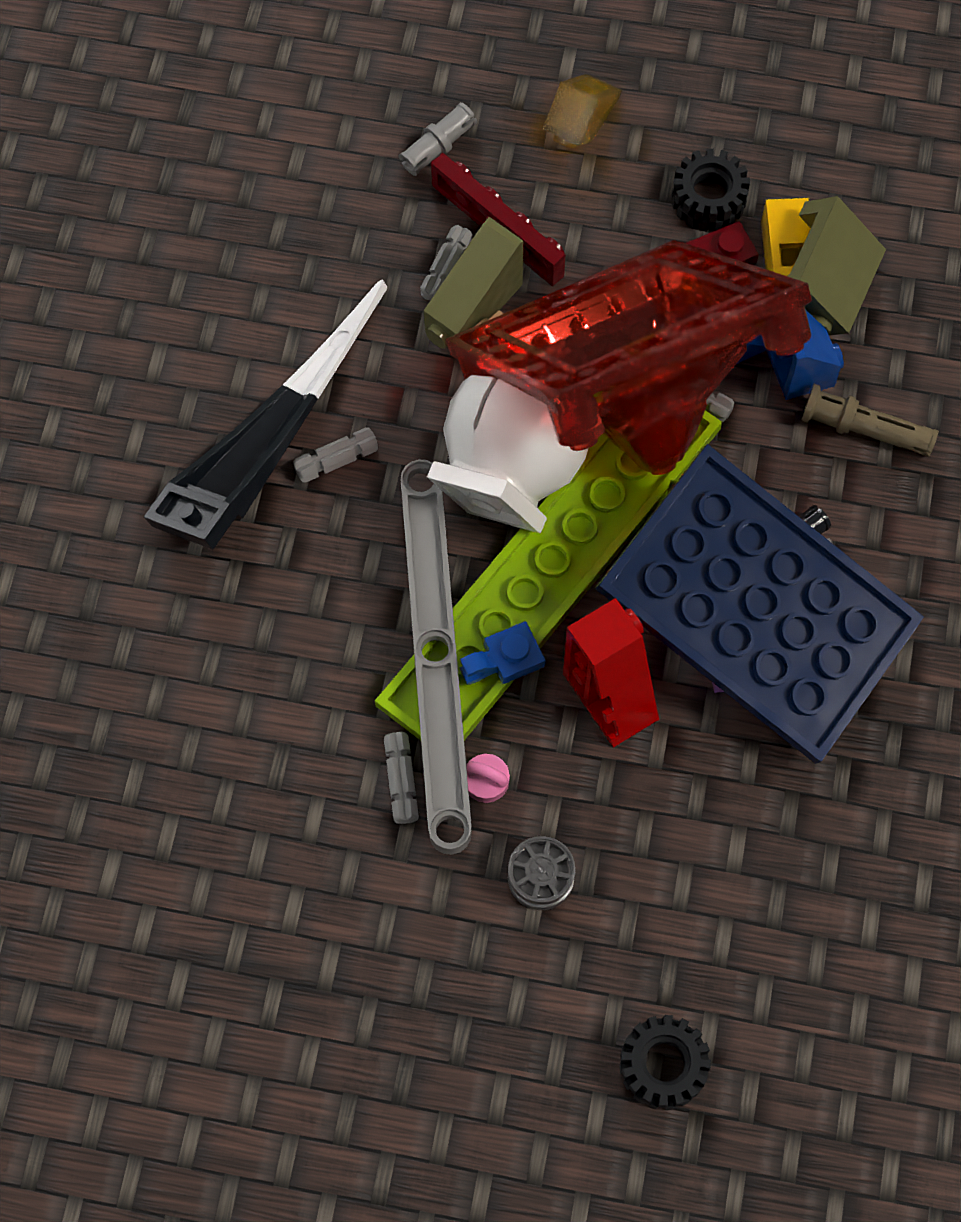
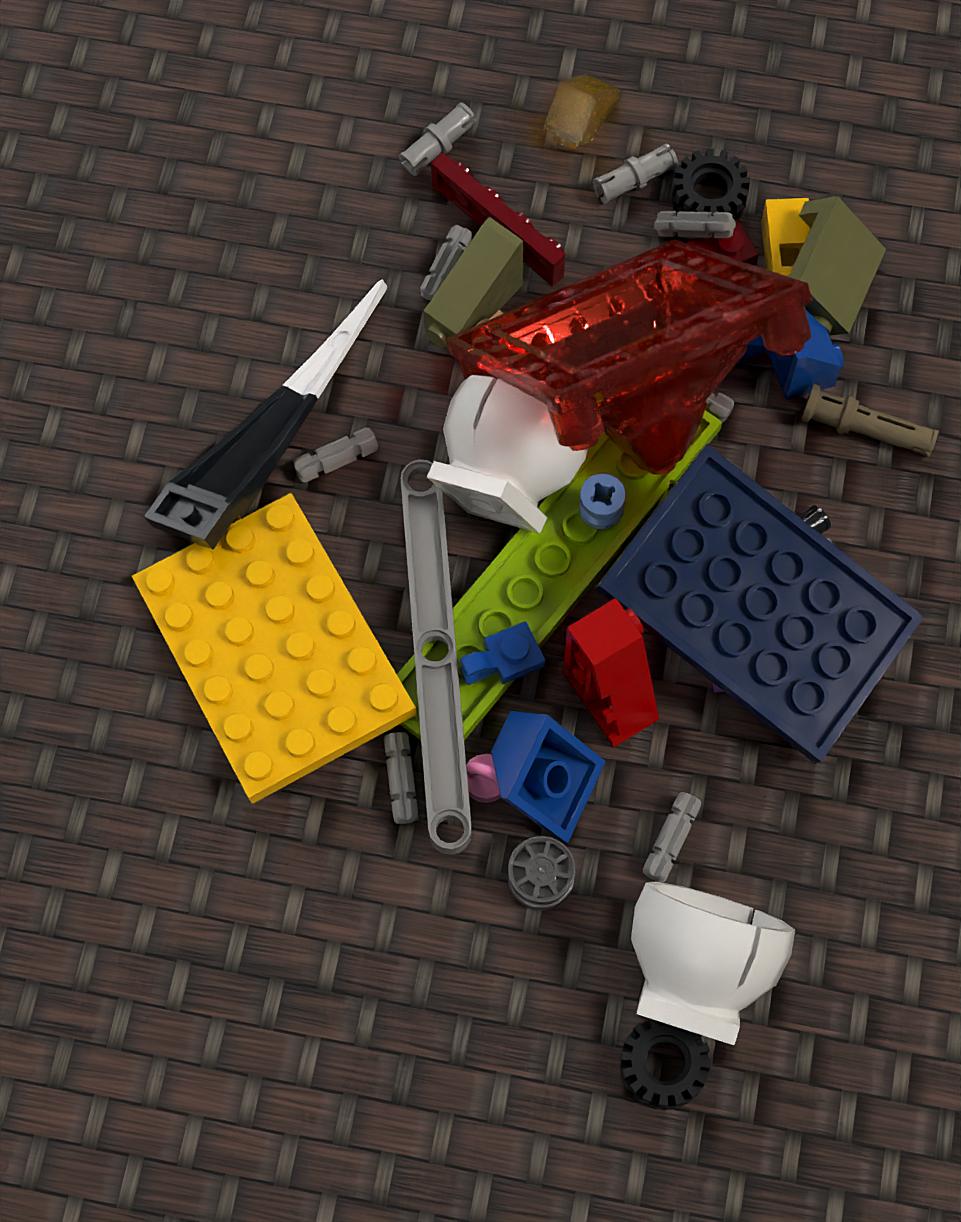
(274, 648): none -> yellow plate
(545, 771): none -> blue slope
(598, 511): none -> medium blue wheel
(635, 173): none -> light grey pin
(672, 837): none -> light grey axle
(695, 224): none -> light grey axle
(704, 958): none -> white plate

